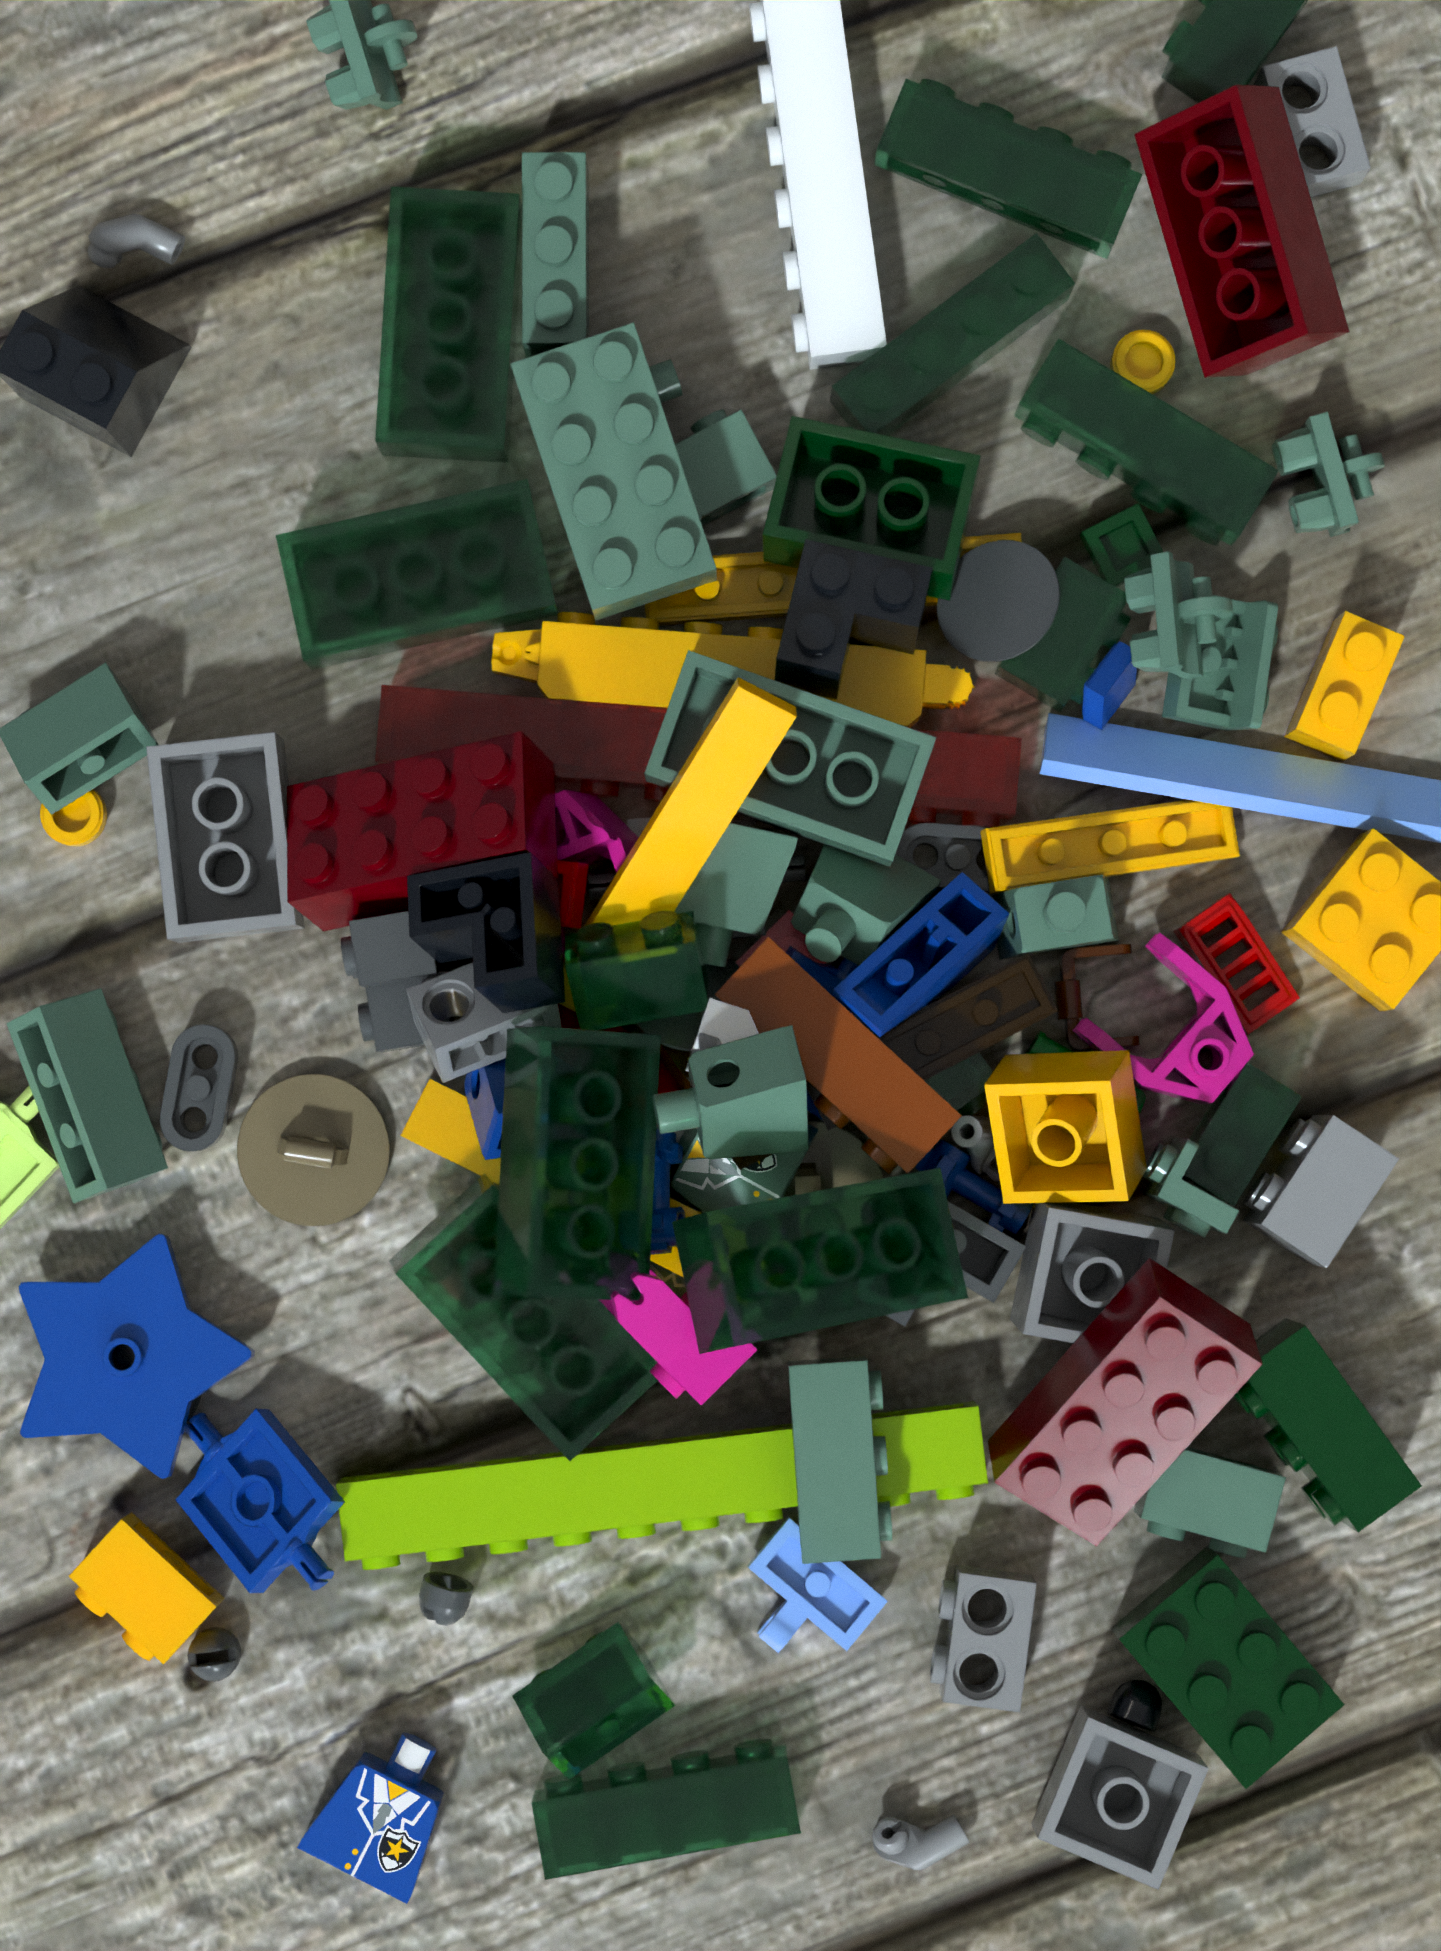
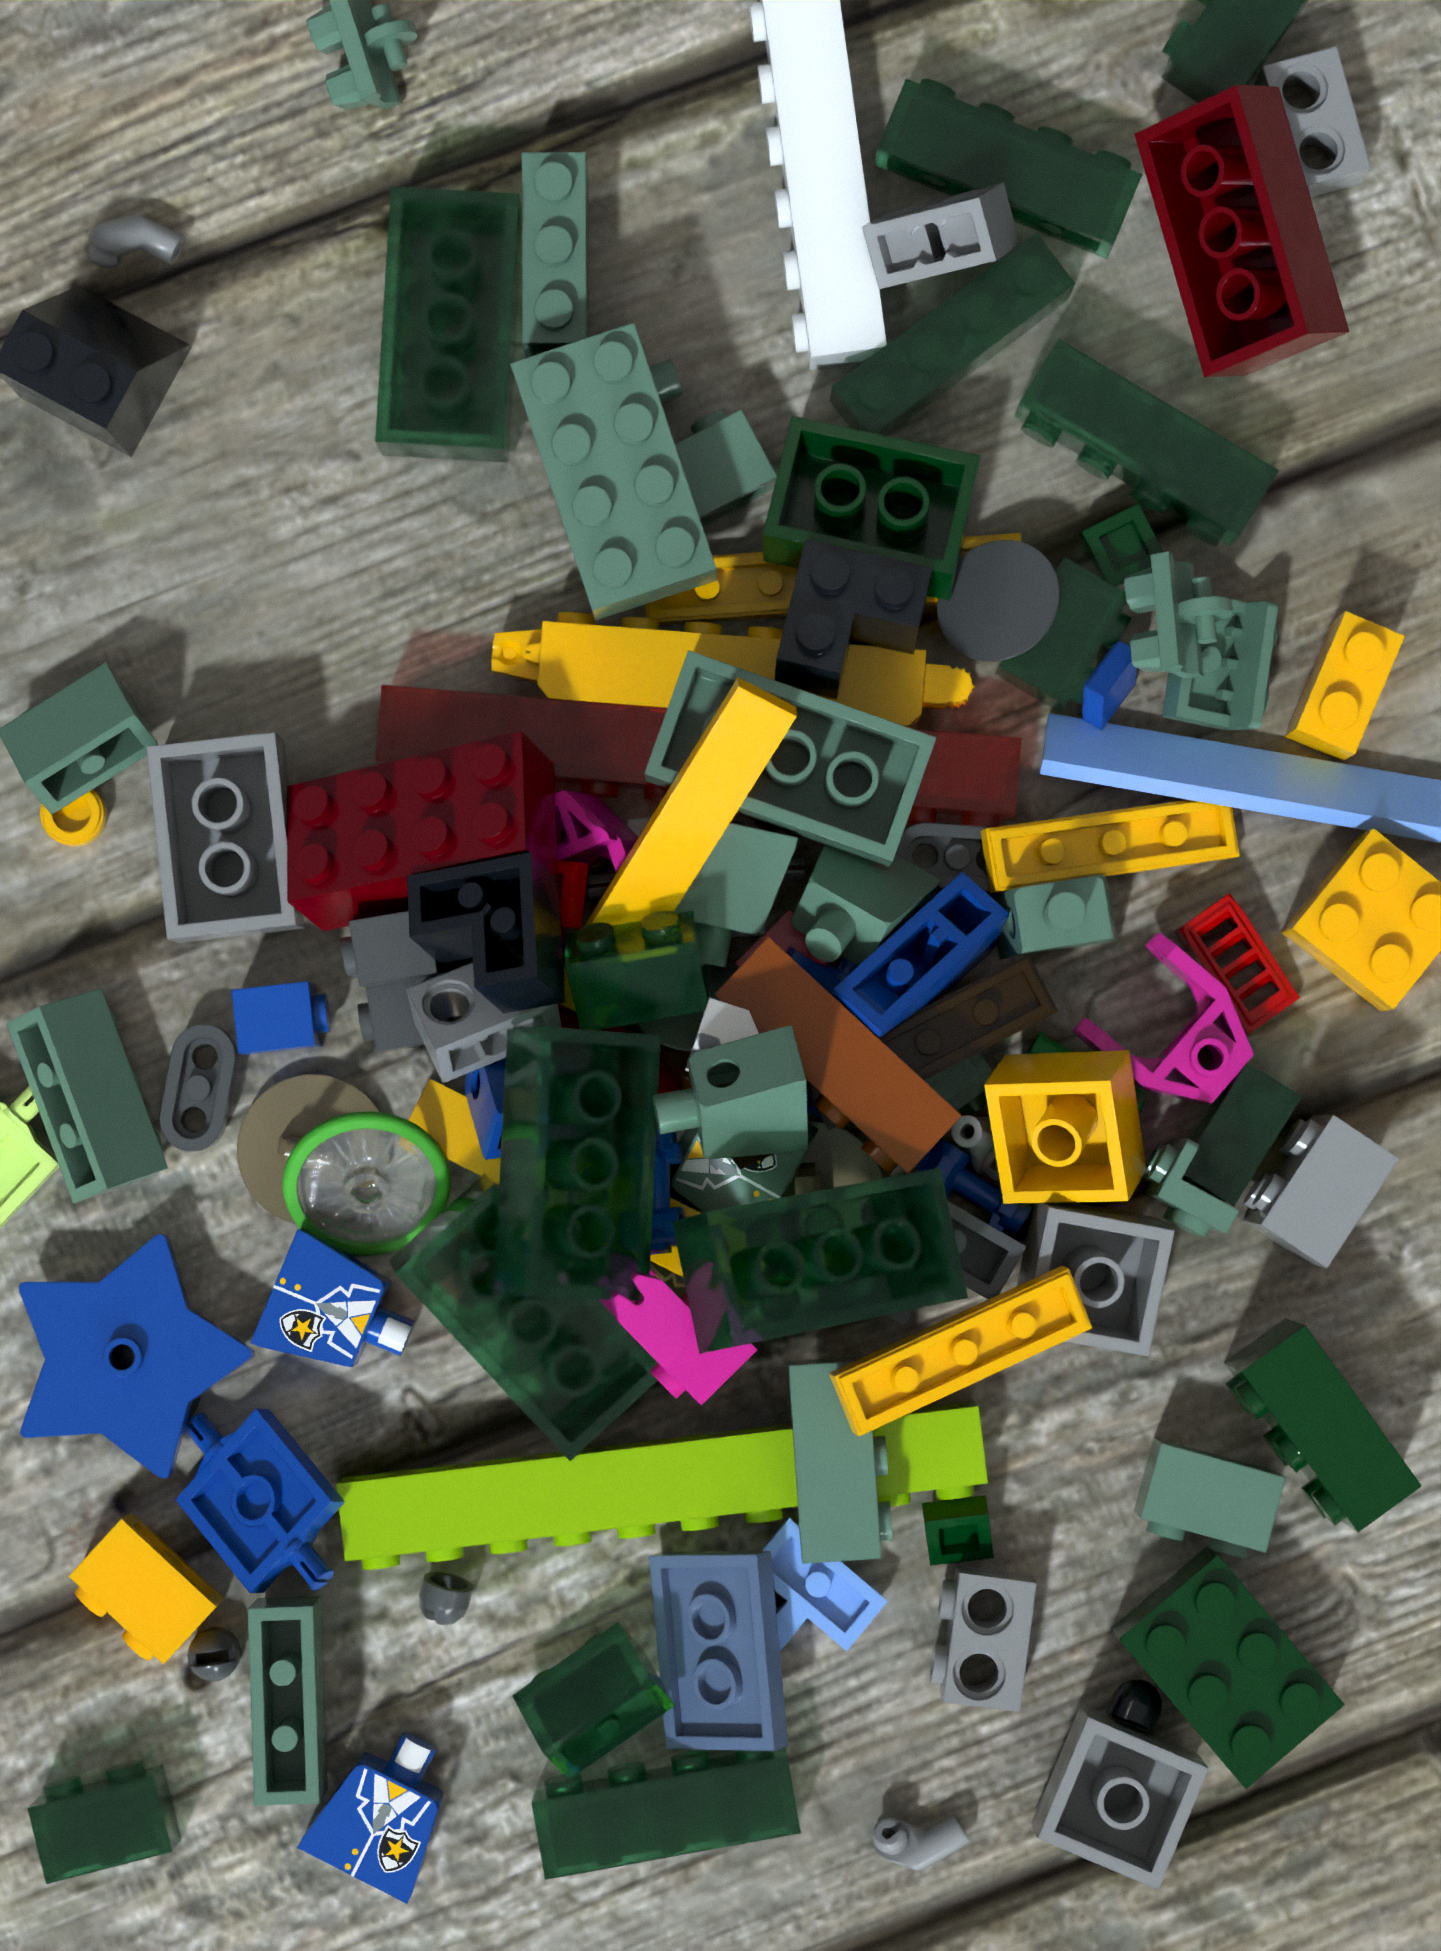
(104, 1821): none -> clear green brick
(279, 1017): none -> blue brick
(287, 1700): none -> sand green brick
(329, 1306): none -> blue torso
(344, 1151): none -> clear wheel
(417, 574): clear green brick -> none
(719, 1650): none -> sand blue plate
(941, 236): none -> light grey brick
(957, 1530): none -> dark green plate
(960, 1350): none -> yellow tile
(1069, 992): reddish brown piece -> none
(1123, 1402): brick -> none
(1144, 359): yellow tile -> none
(1332, 502): sand green hips -> none

